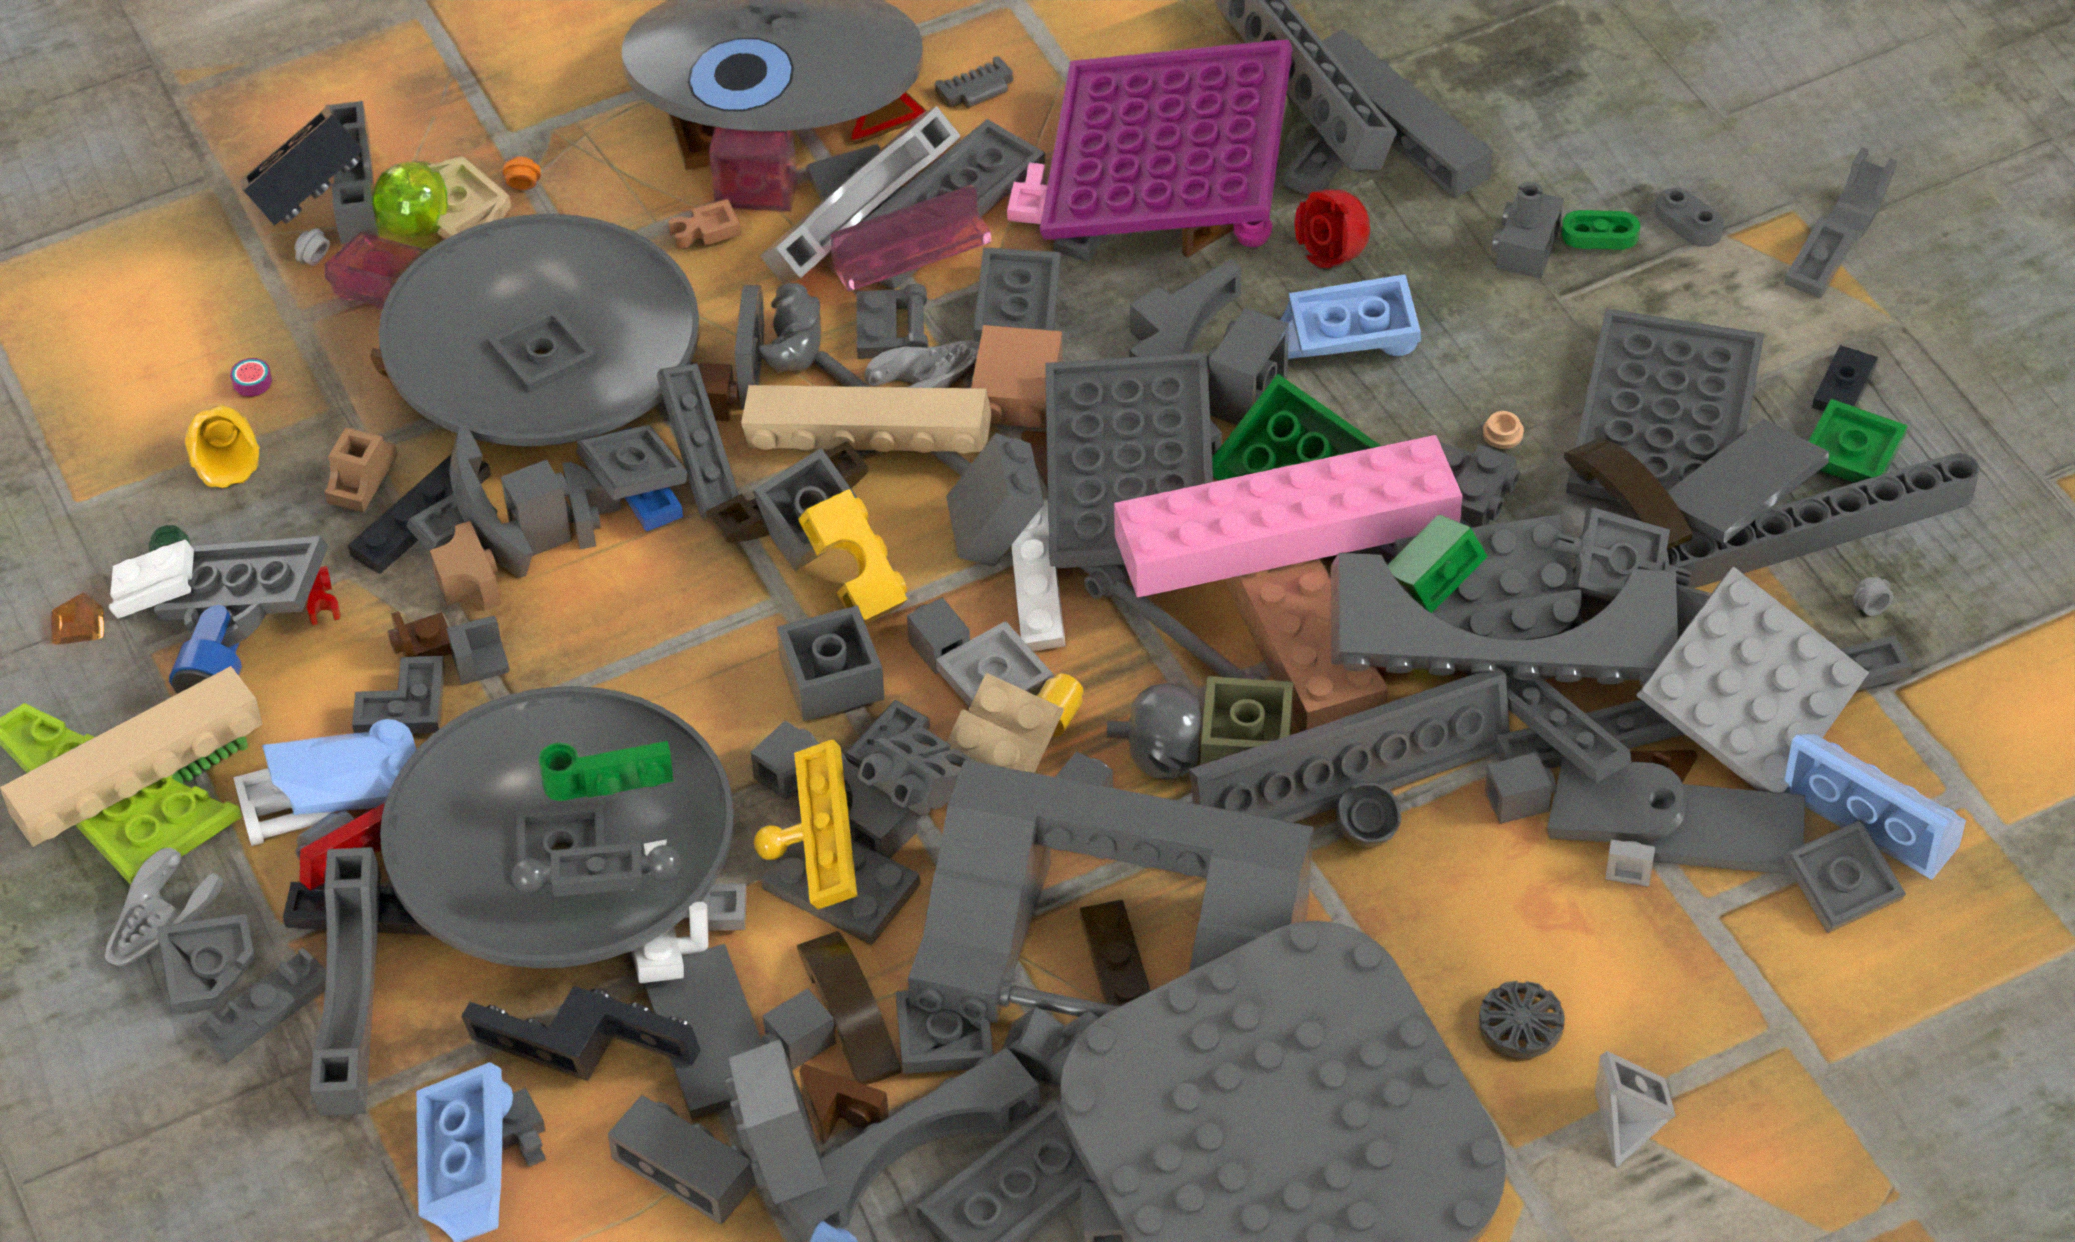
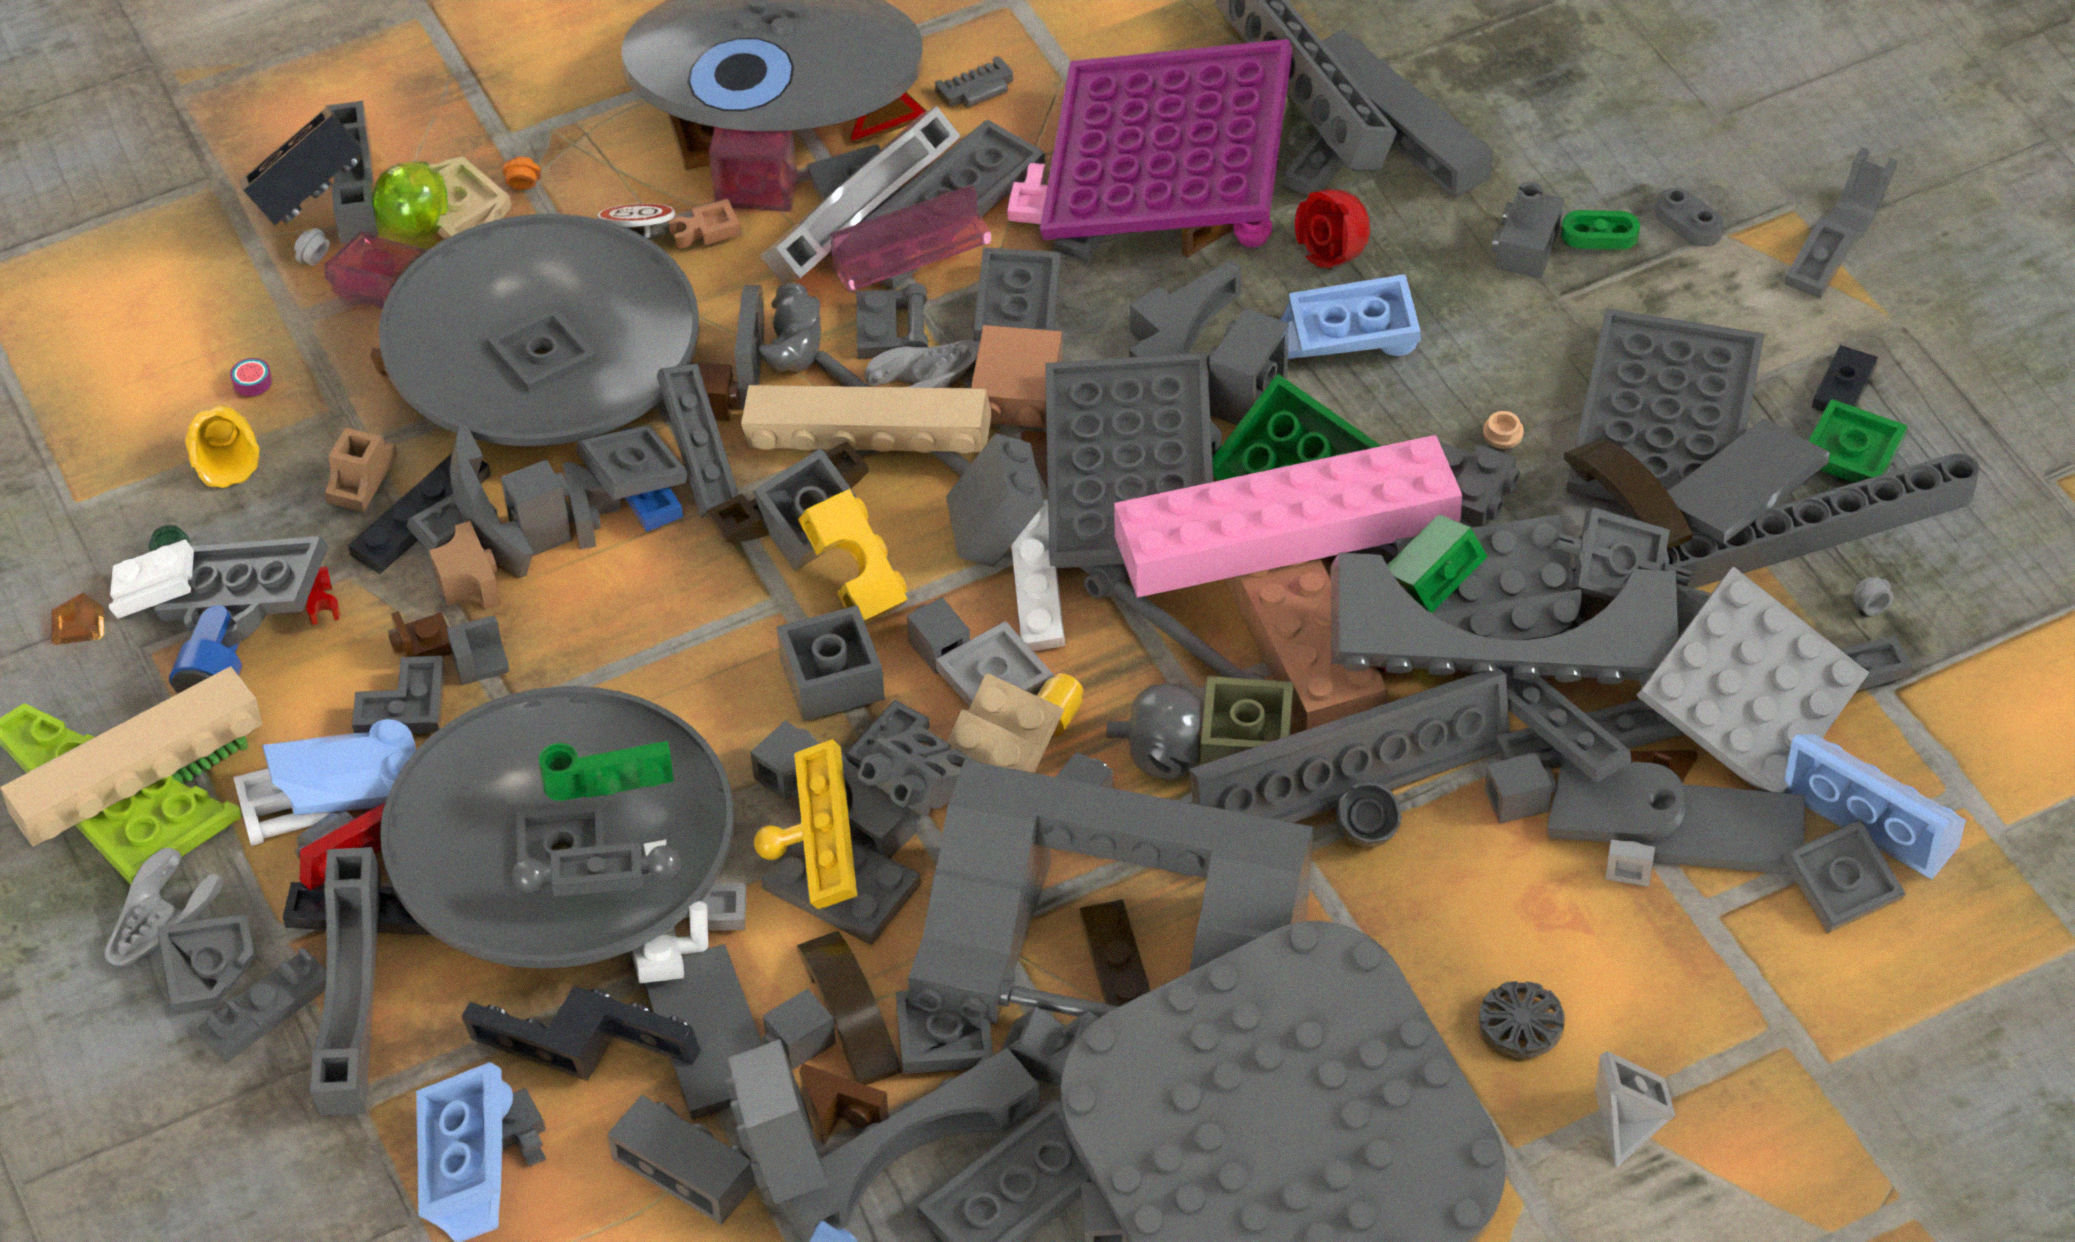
(637, 215): none -> white piece

